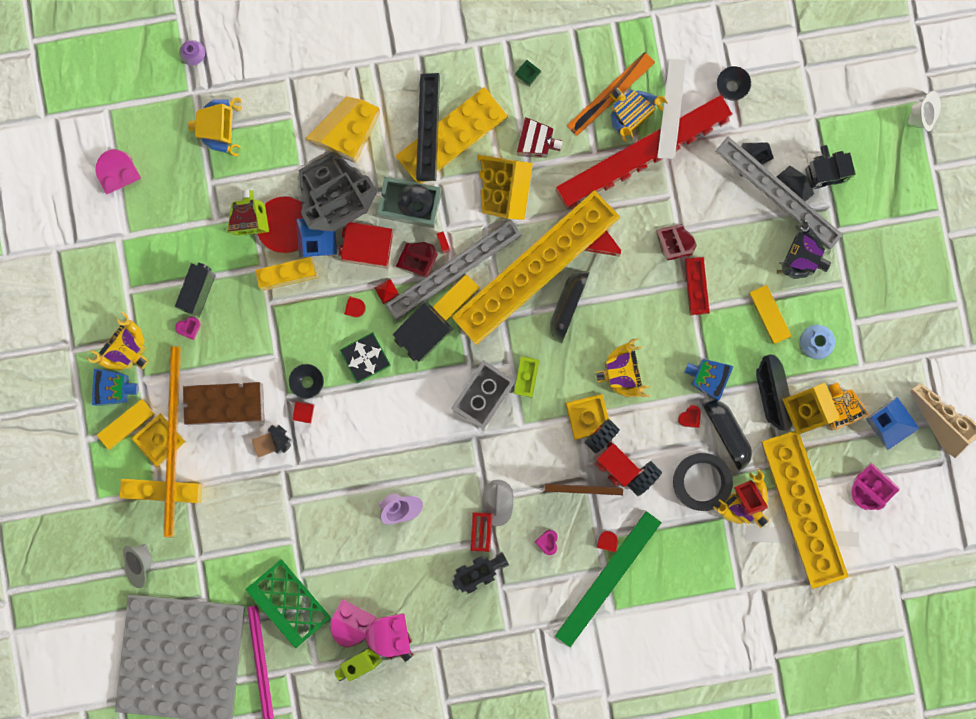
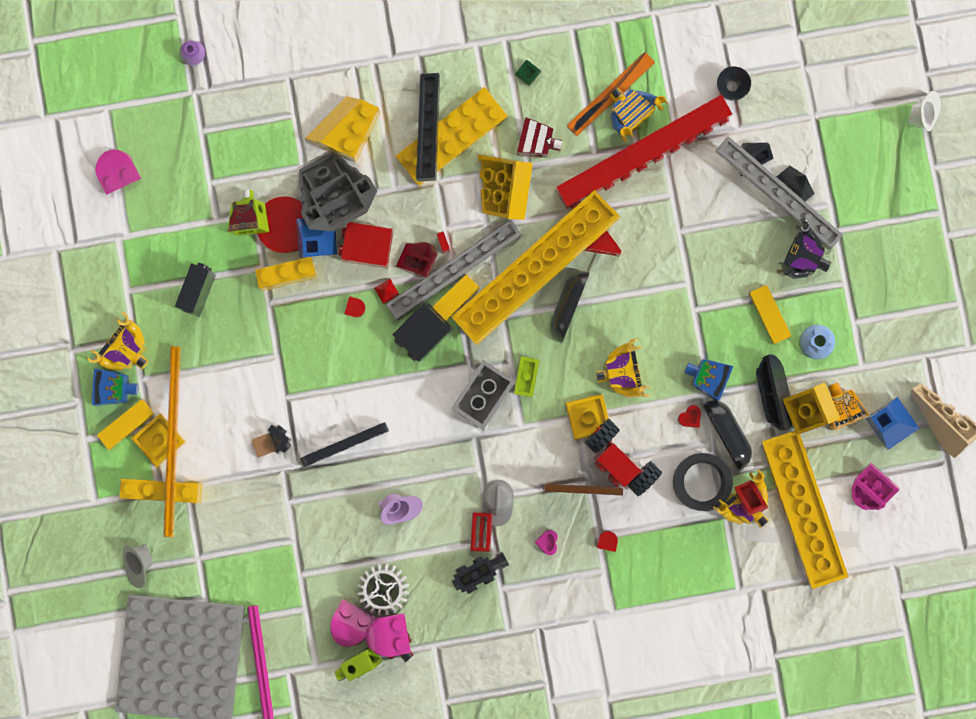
(189, 327): dark pink tile -> none
(214, 124): yellow torso -> none
(223, 403): reddish brown piece -> none
(274, 614): green fence -> none
(297, 376): black piece -> none
(303, 412): red tile -> none
(343, 444): none -> black beam
(365, 357): black tile -> none
(378, 580): none -> white gear
(390, 210): sand green piece -> none
(412, 194): black piece -> none
(608, 579): green tile -> none
(671, 111): white sticker -> none
(676, 242): dark red slope -> none
(696, 286): red tile -> none
(830, 170): black brick -> none

